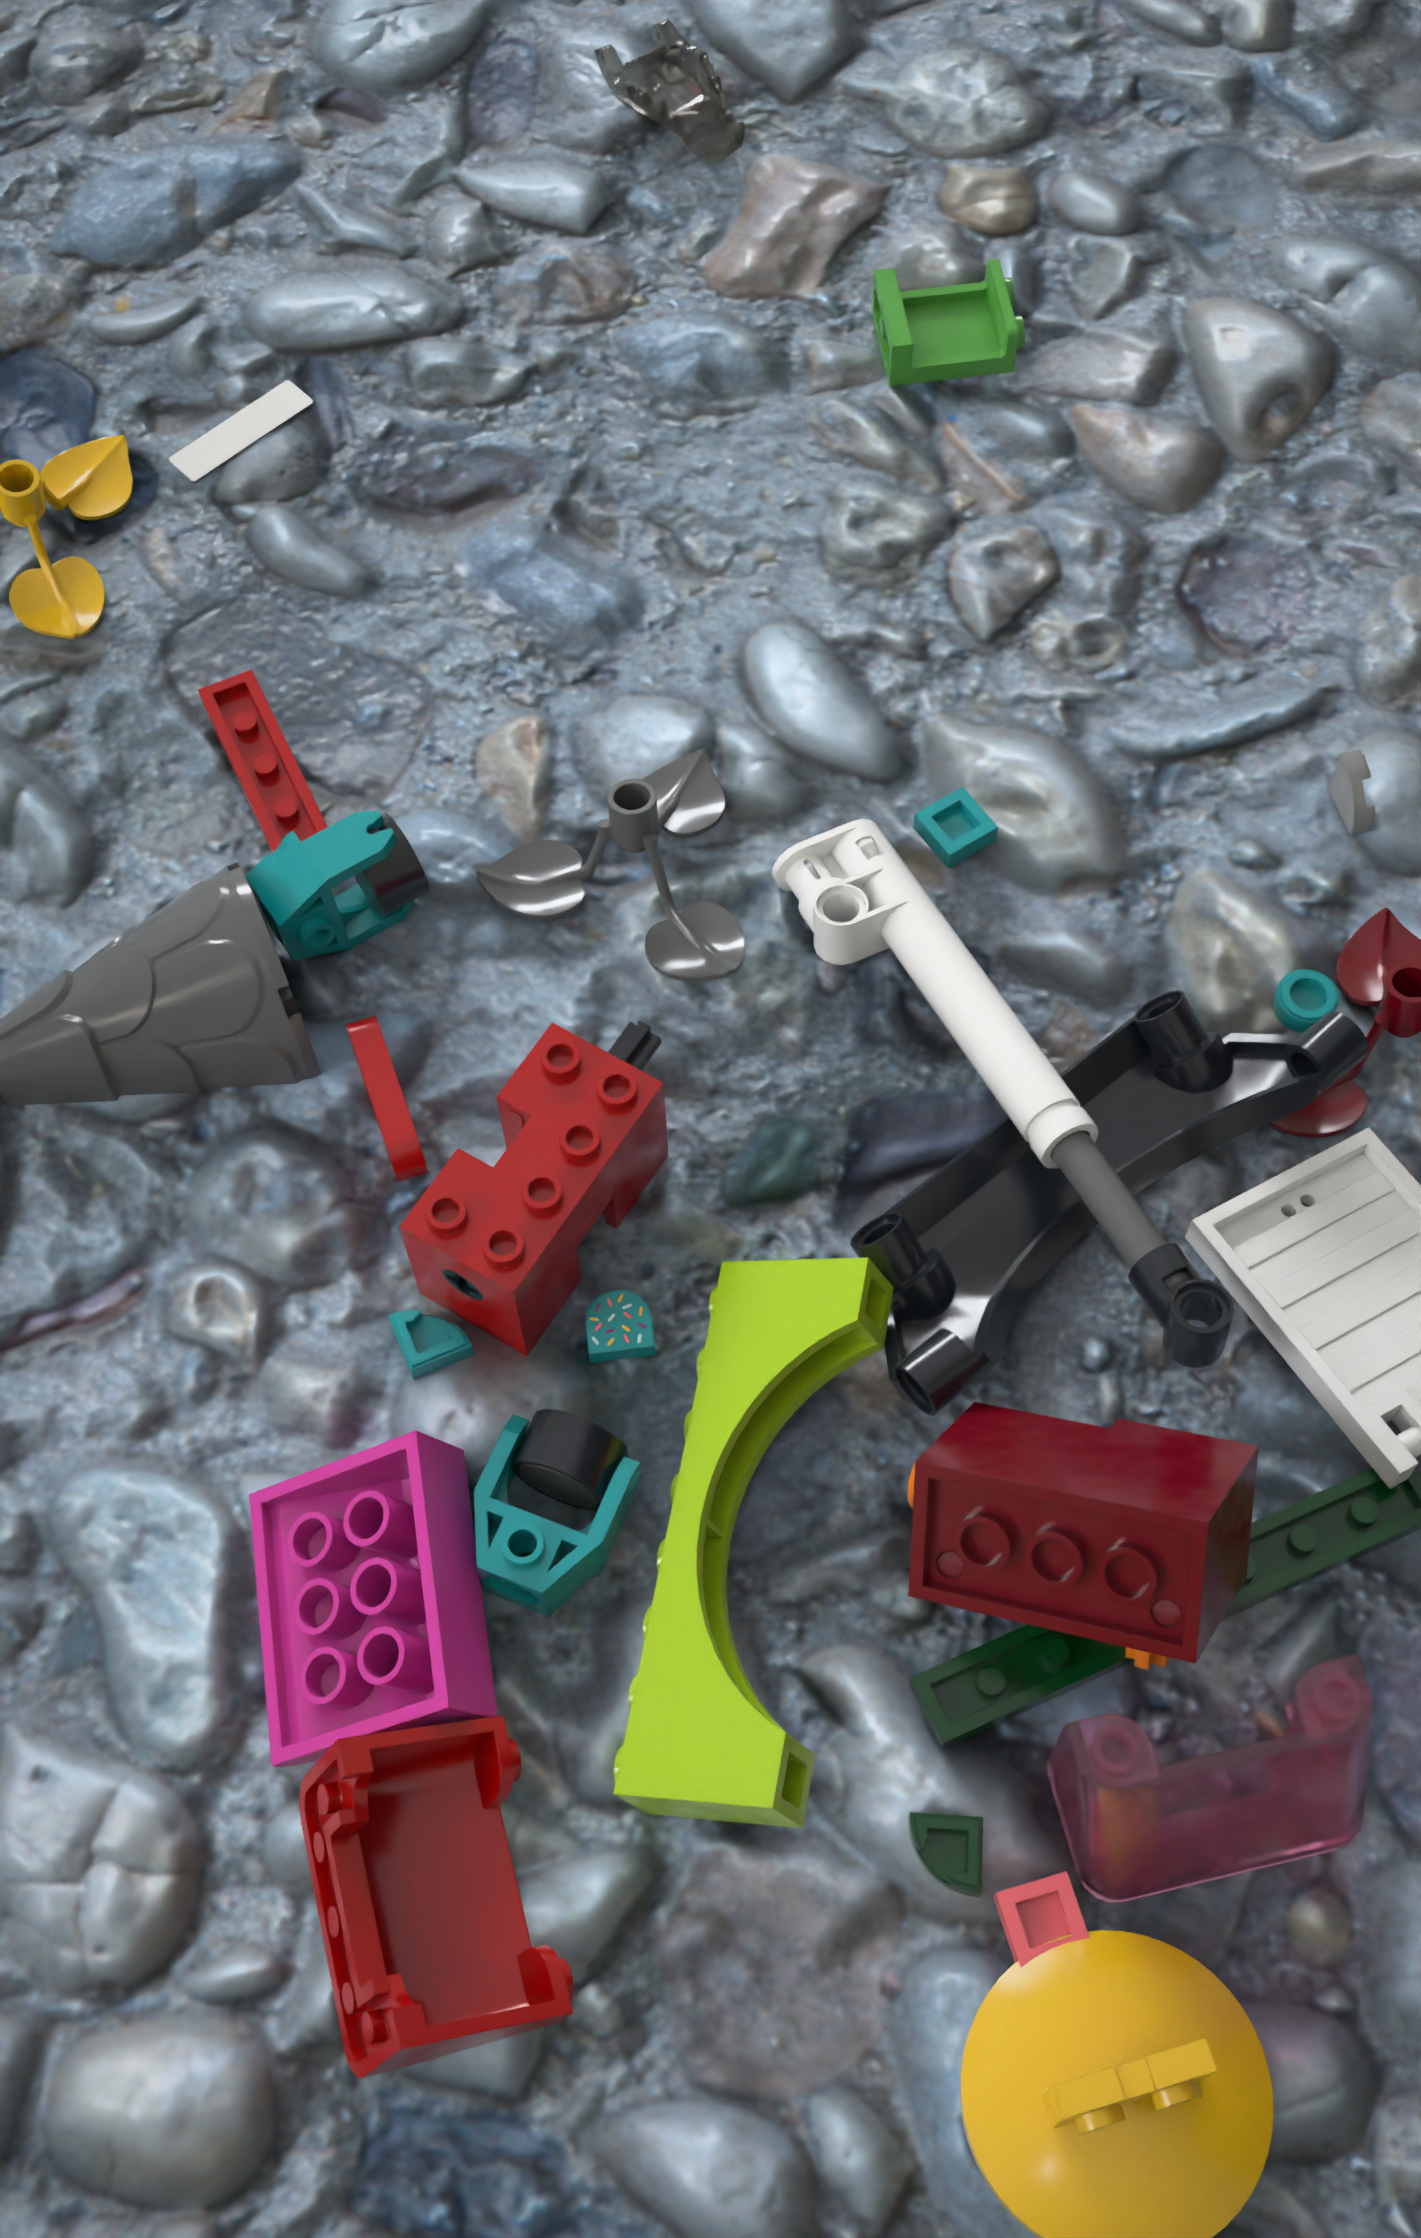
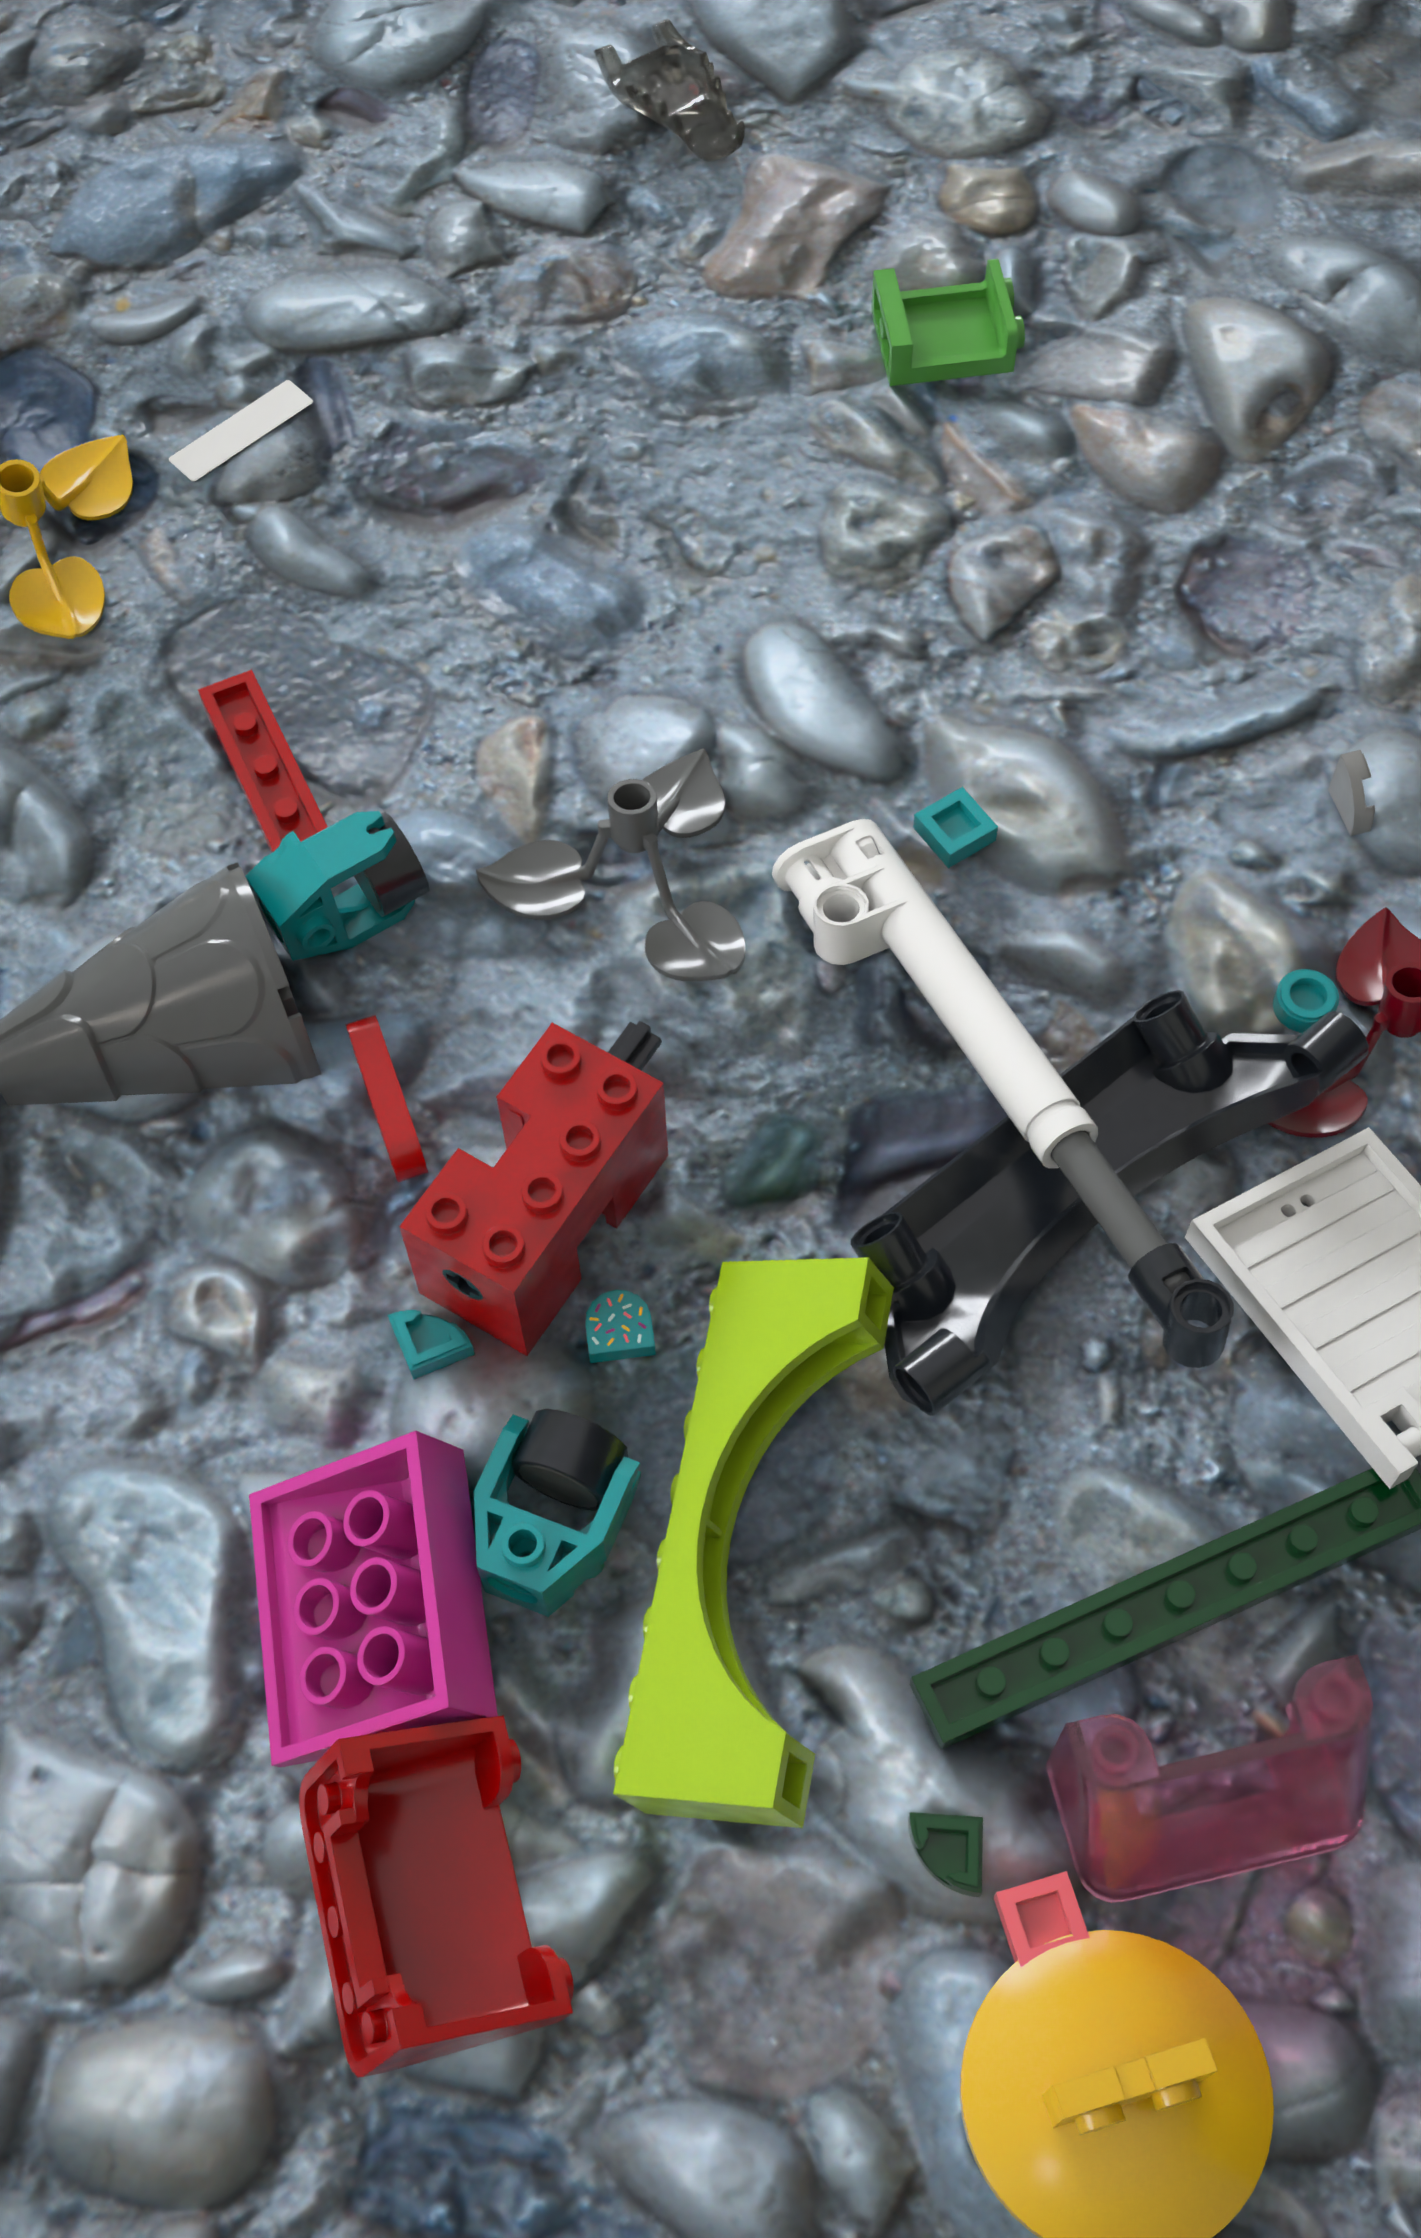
(1084, 1528): dark red piece -> none

